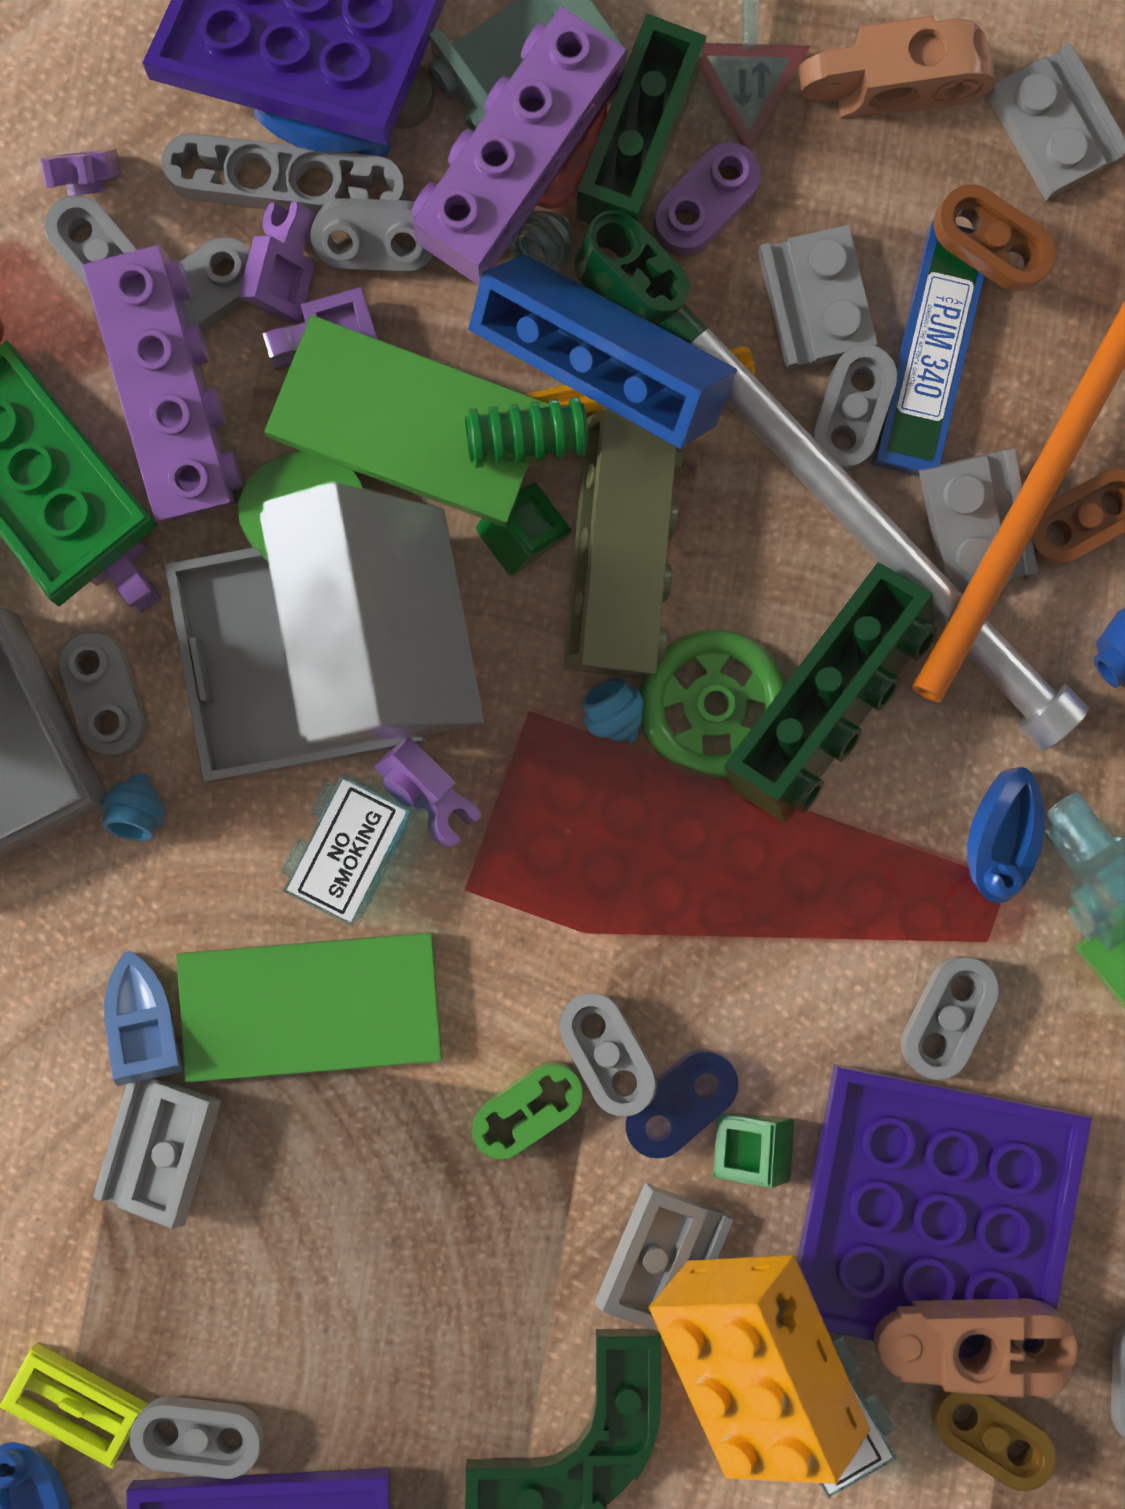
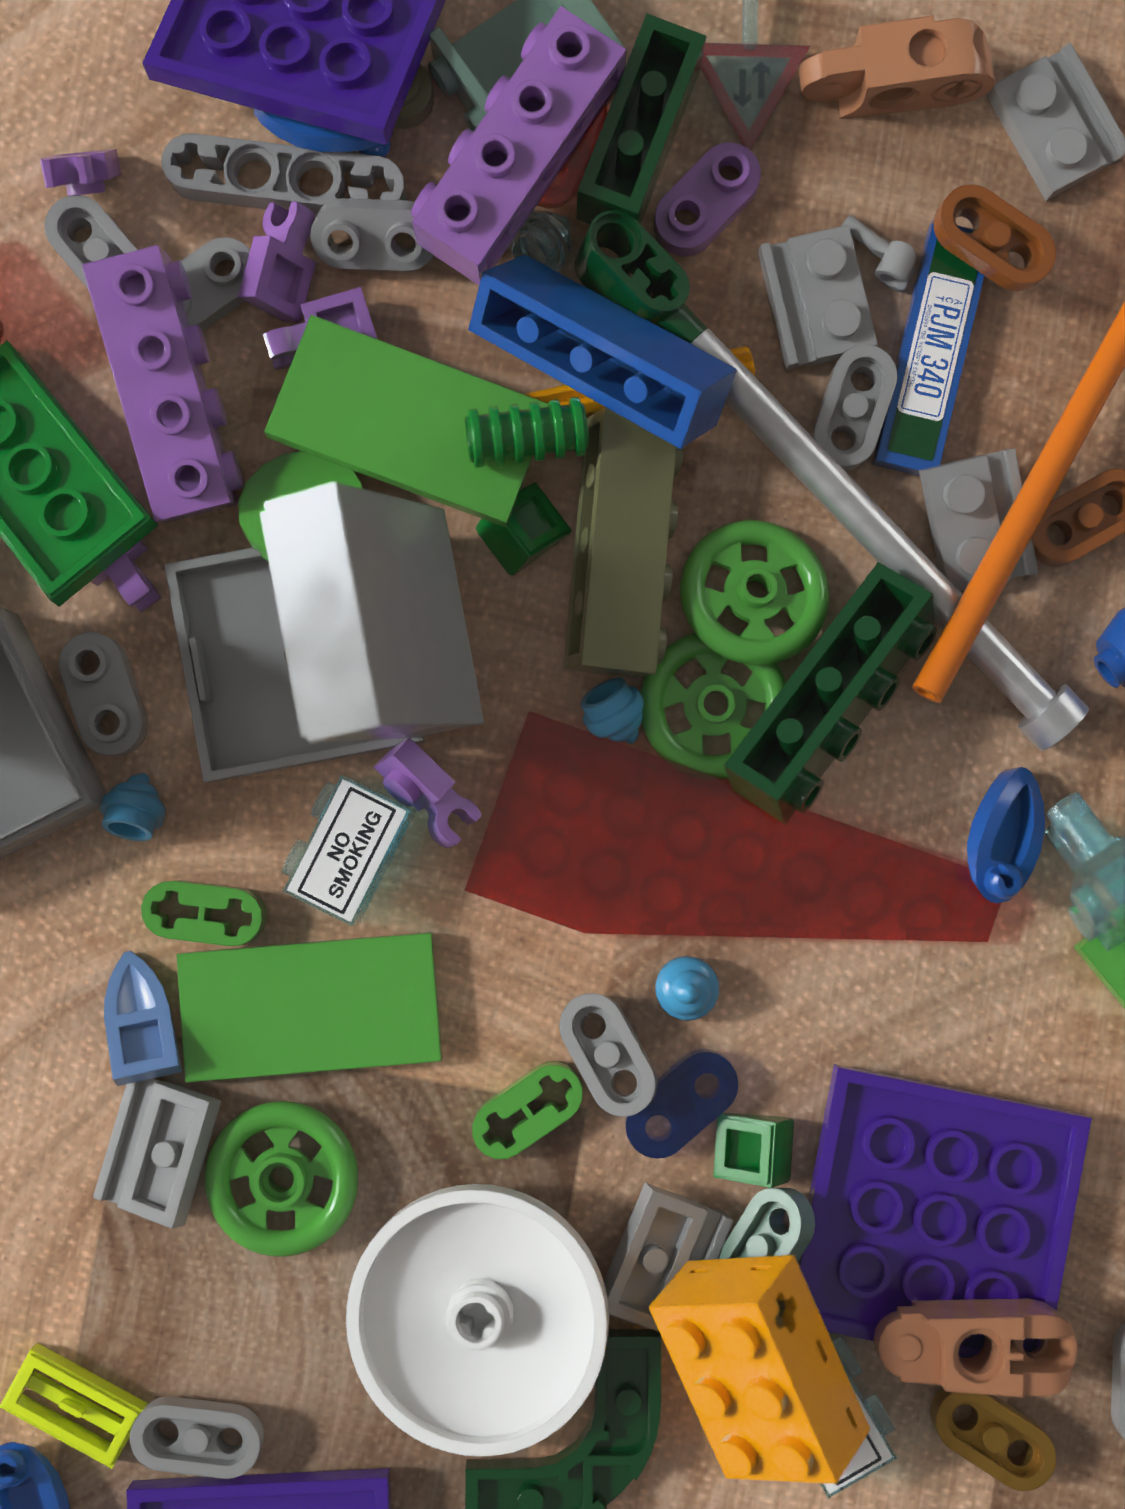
(202, 928): none -> bright green beam
(230, 1161): none -> bright green plate
(477, 1320): none -> white dish
(687, 988): none -> dark azure plate
(757, 642): none -> bright green plate
(762, 1229): none -> sand green plate
(896, 257): none -> light grey hand
(955, 1020): light grey plate -> none

